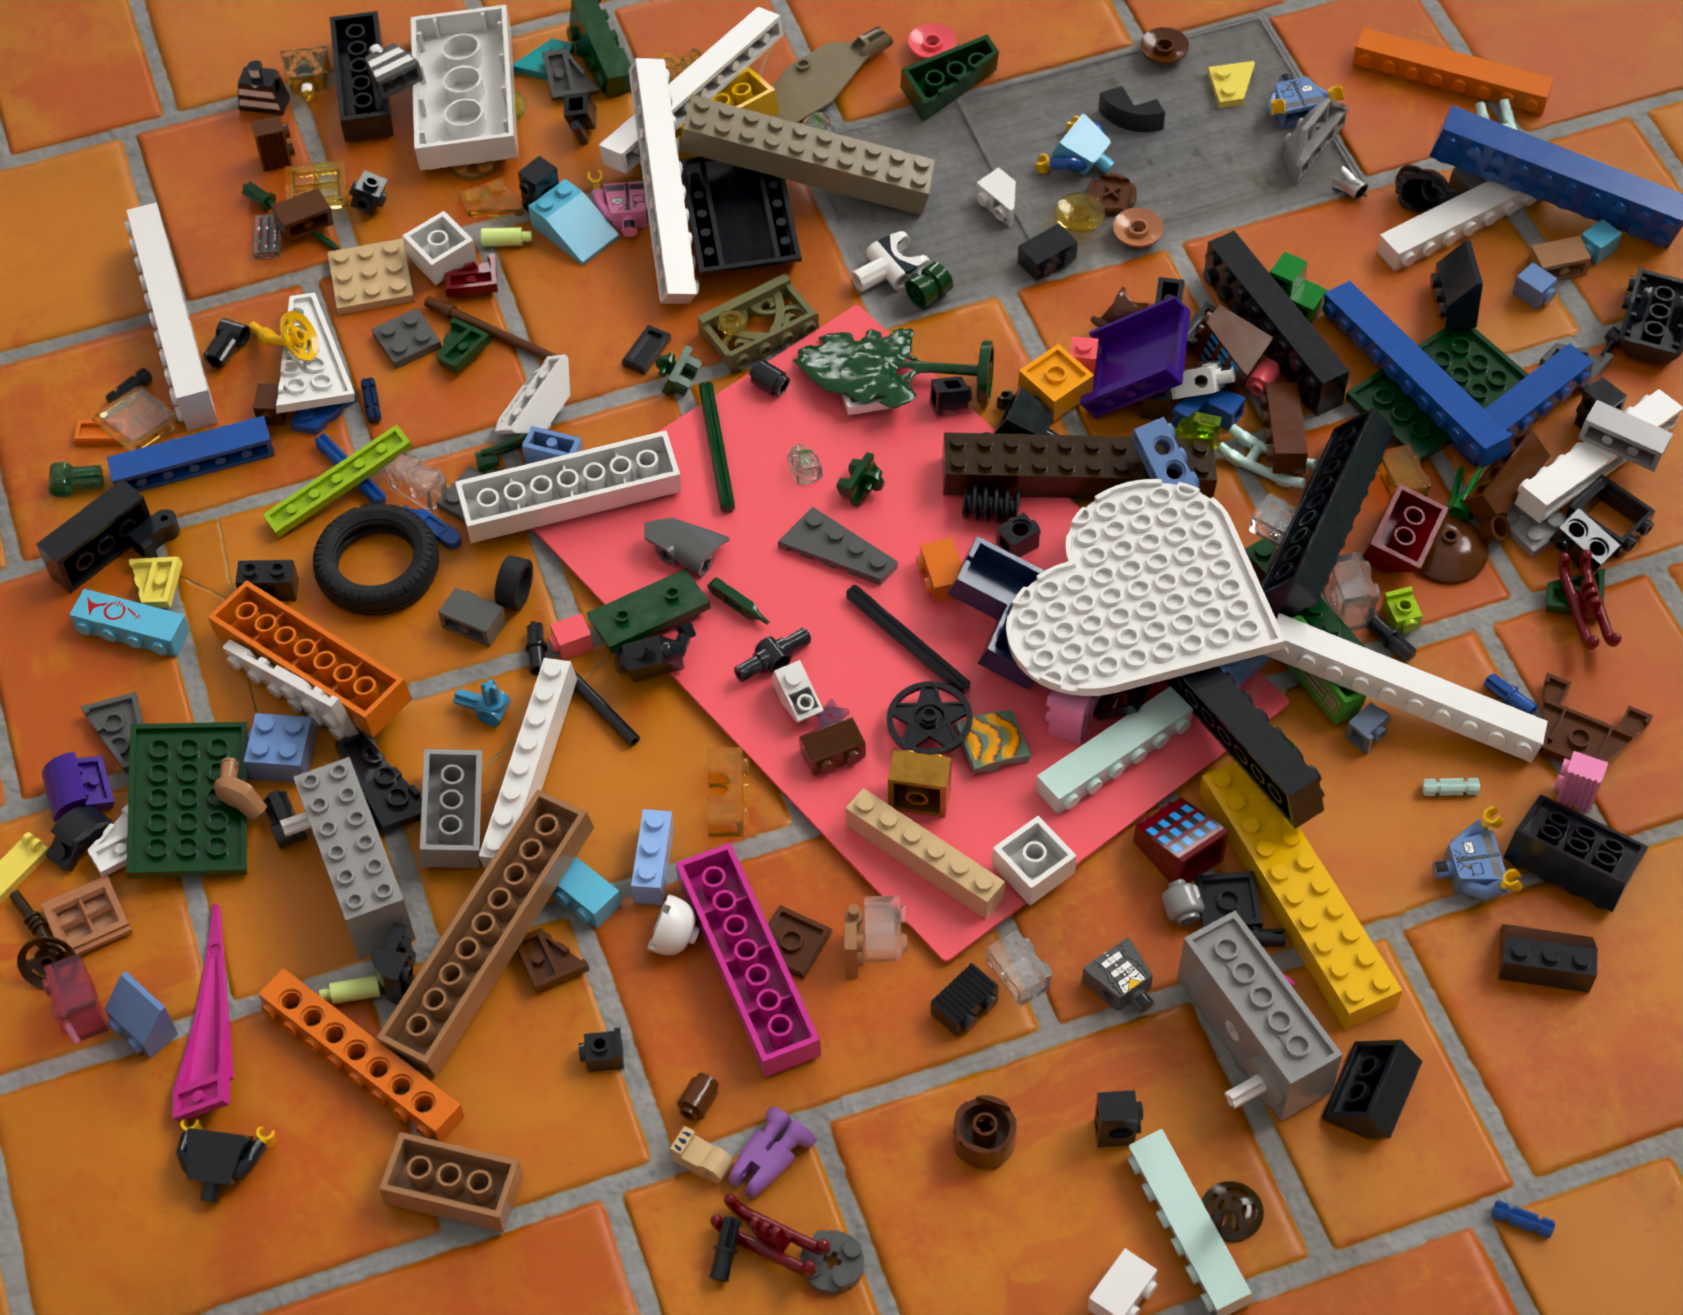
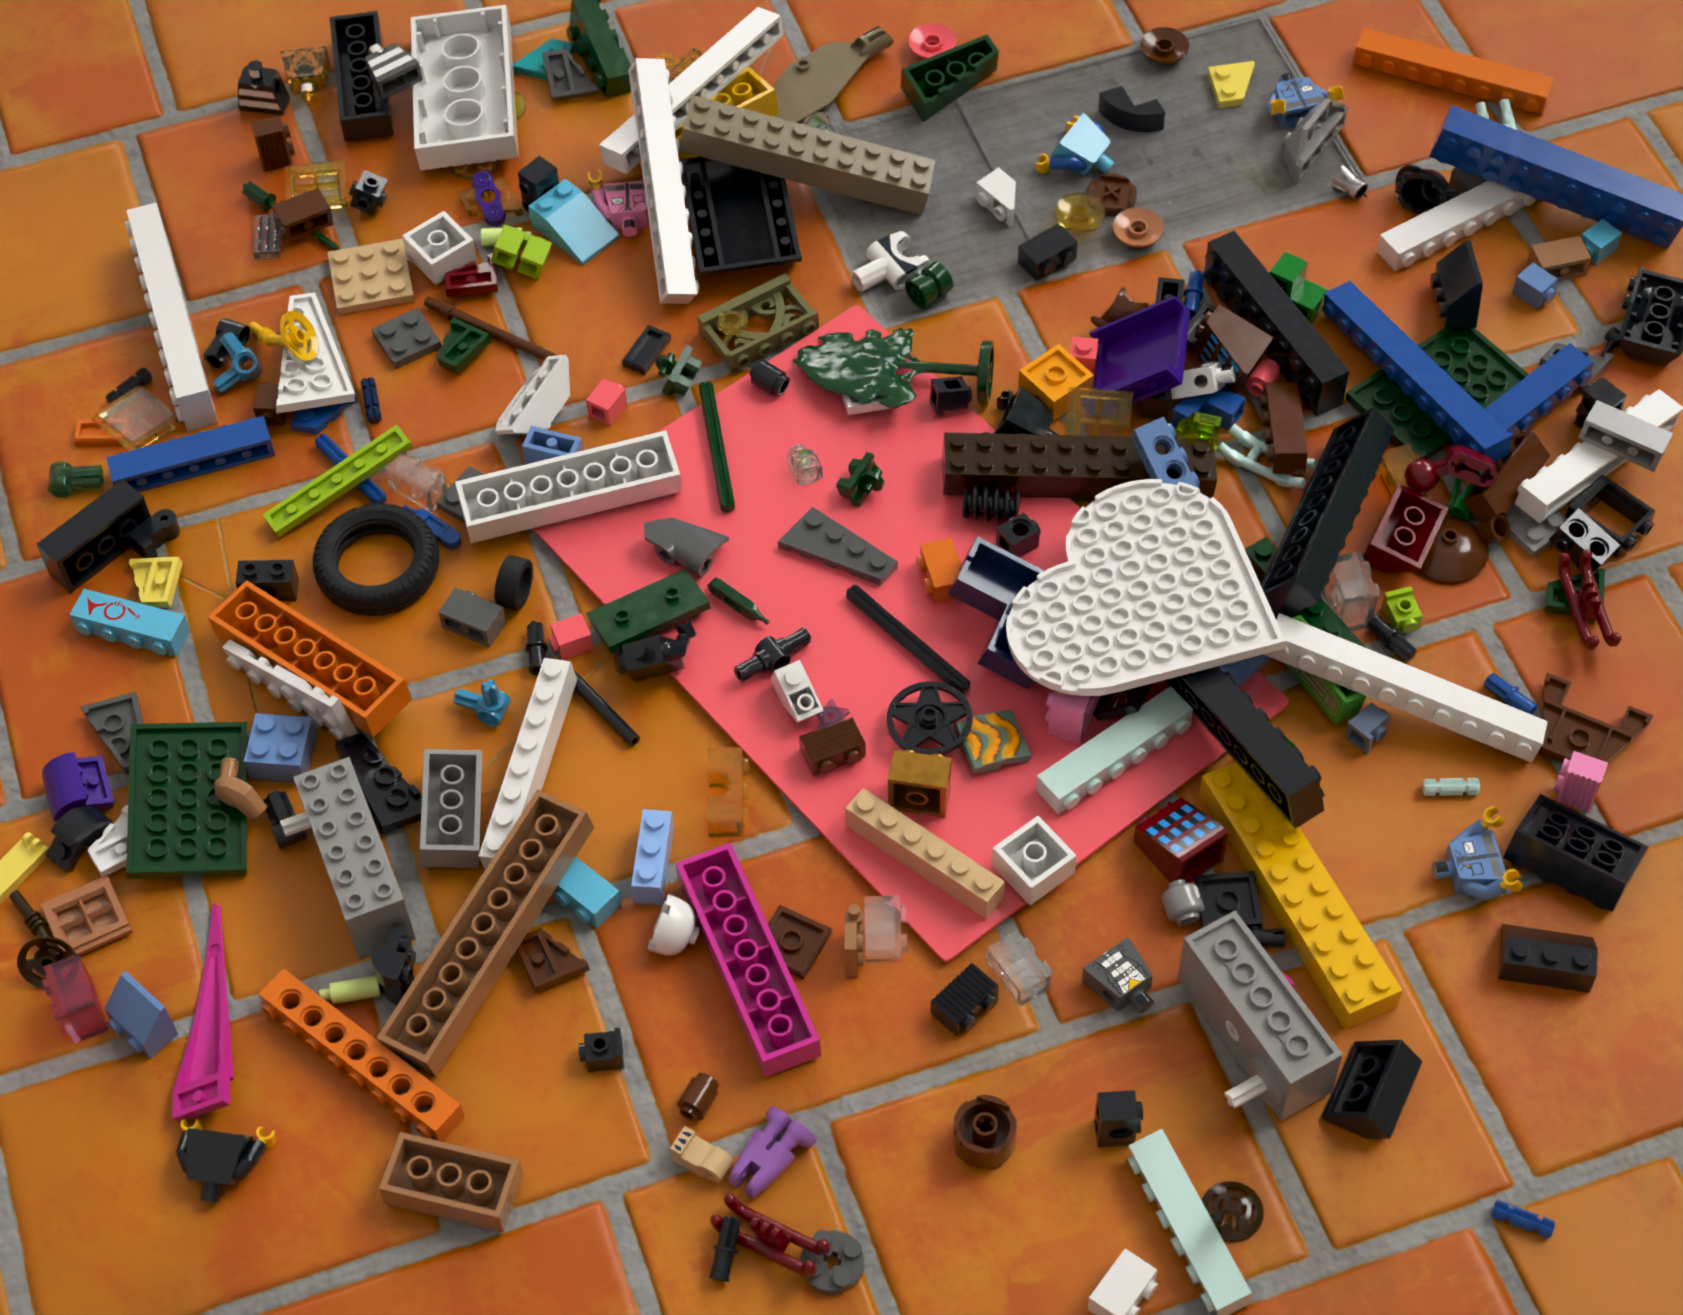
(239, 357): none -> dark azure axle
(488, 458): dark green plant -> none
(493, 210): none -> dark purple piece
(509, 246): none -> lime piece
(580, 114): black brick -> none
(606, 402): none -> coral brick
(1098, 412): none -> clear yellow piece
(1194, 292): none -> blue axle
(1272, 519): clear brick -> none
(1424, 474): none -> dark red beam

